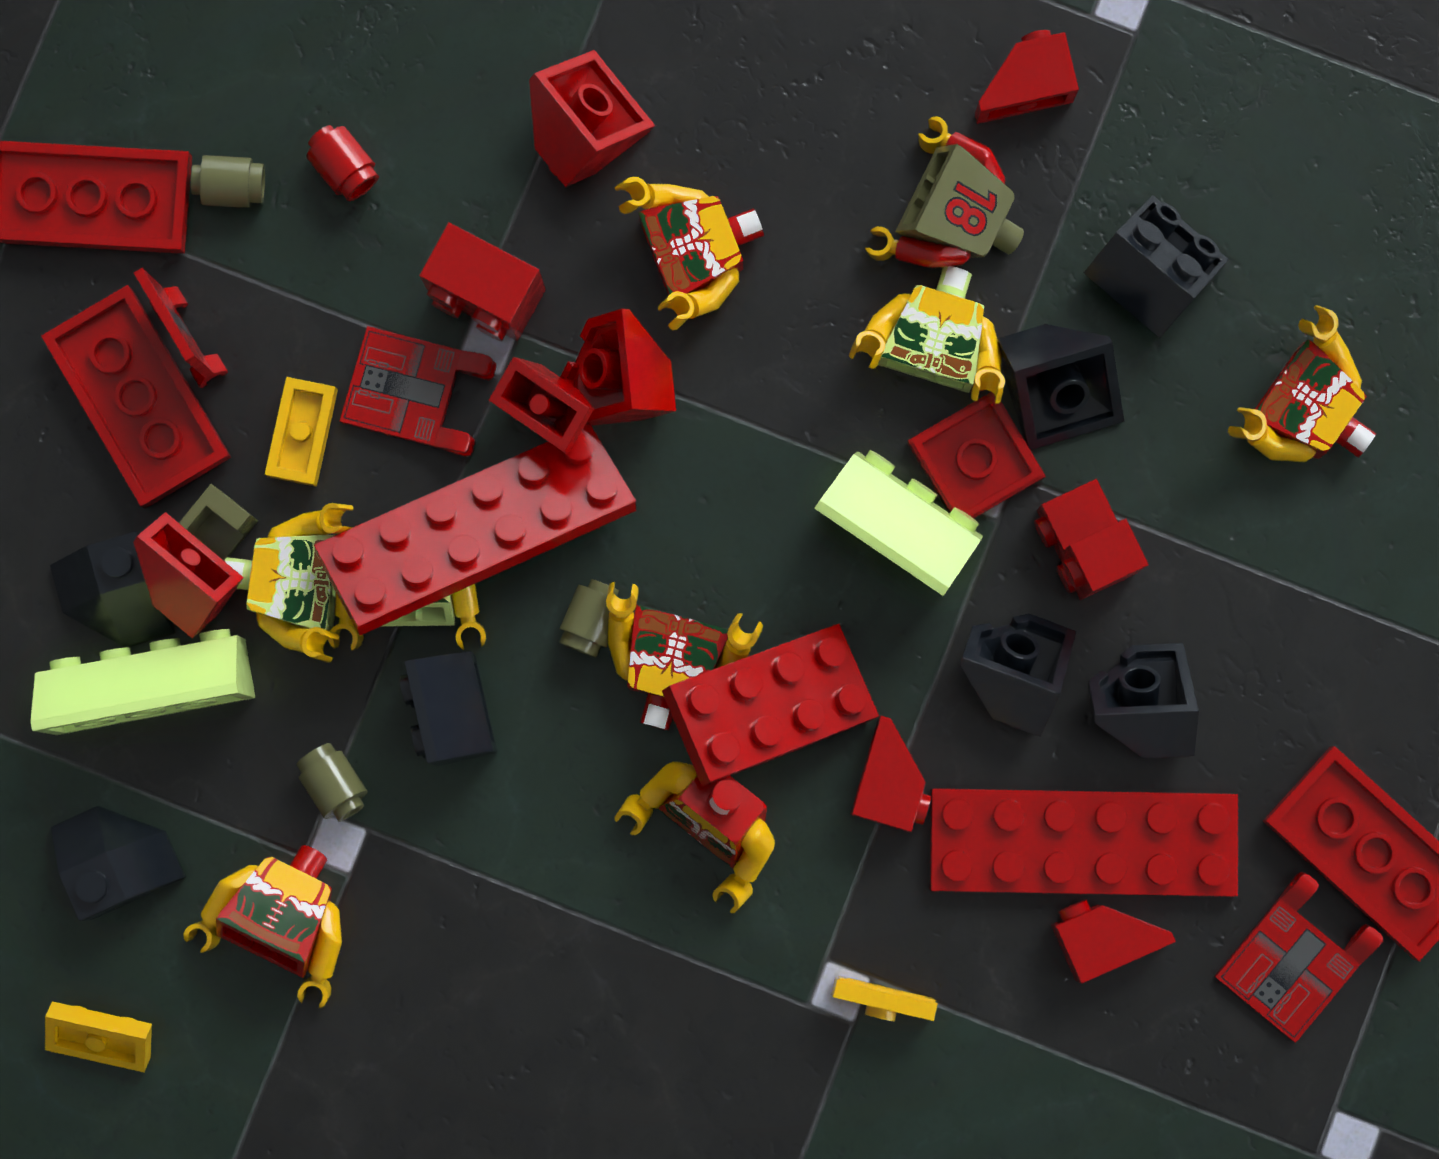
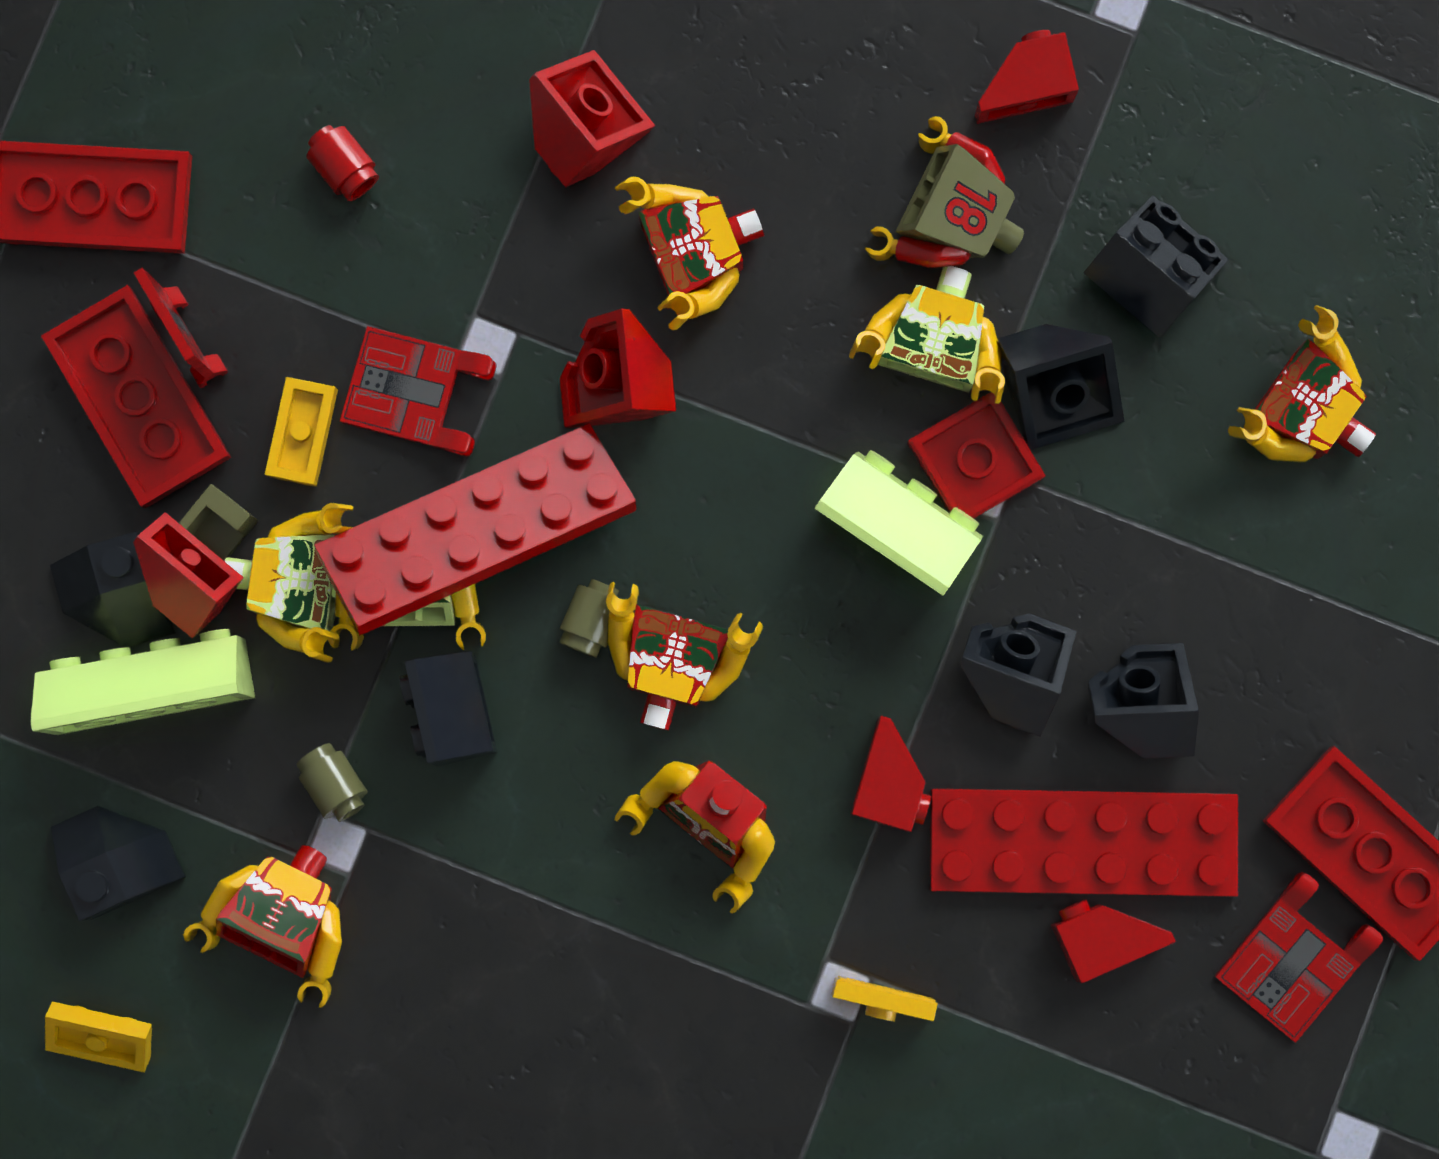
(228, 181): olive brick -> none
(482, 283): red brick -> none
(542, 402): red slope -> none
(769, 704): red plate -> none
(1089, 540): red brick -> none

